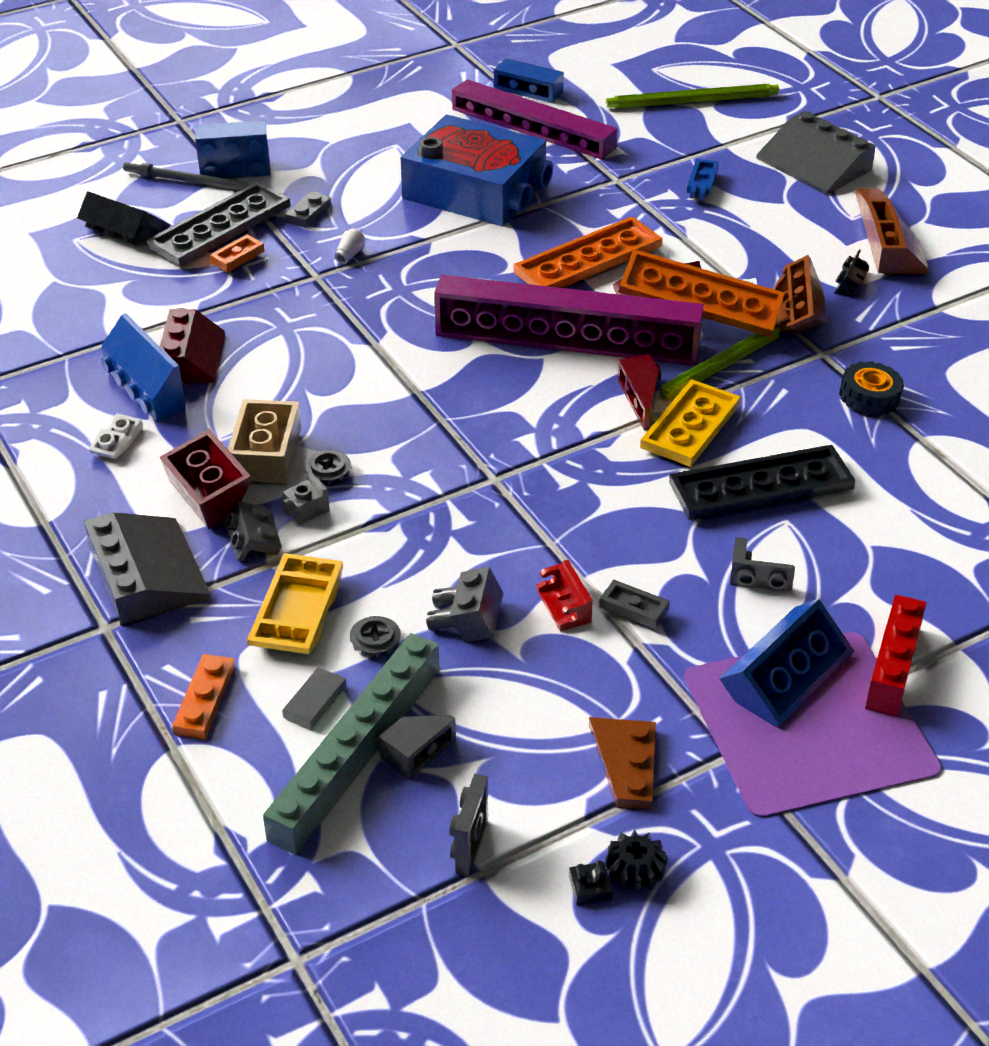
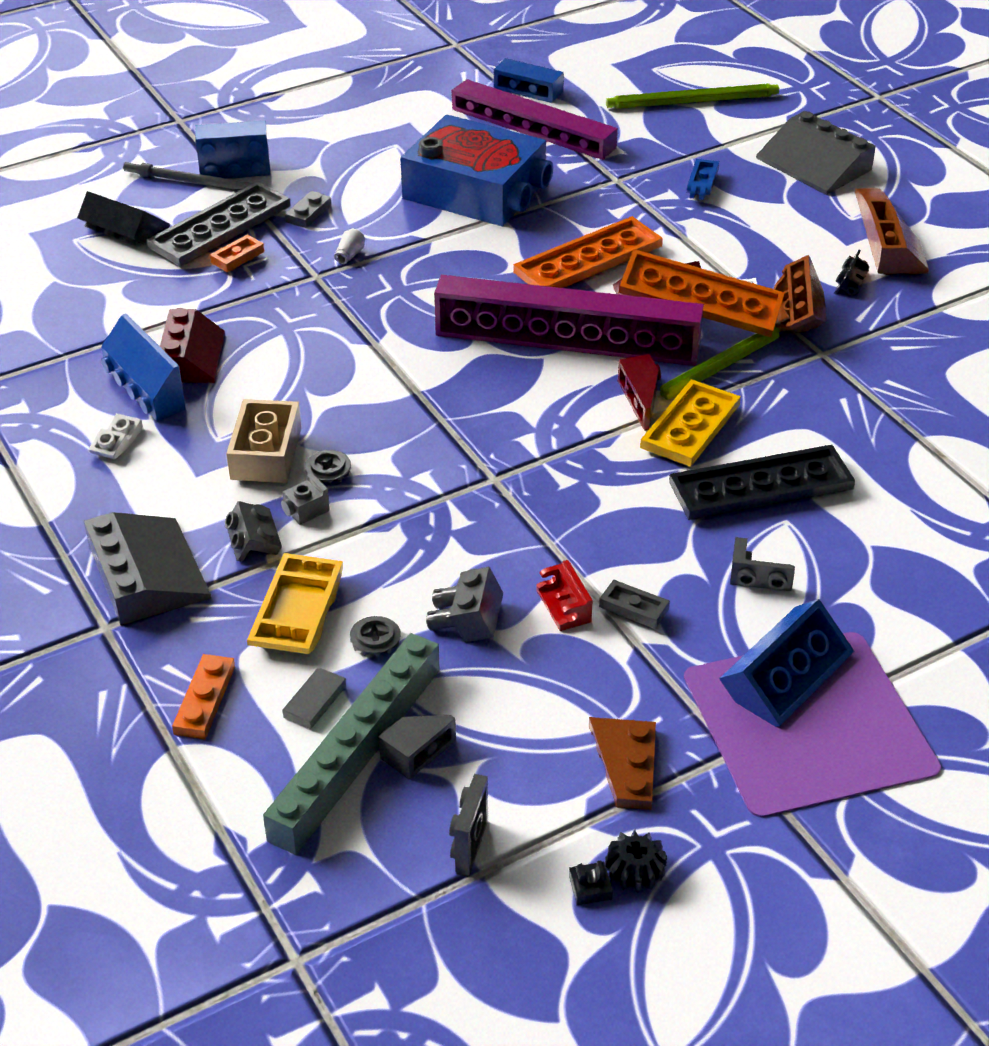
(206, 477): dark red slope -> none
(871, 388): black wheel -> none
(895, 655): red arch -> none

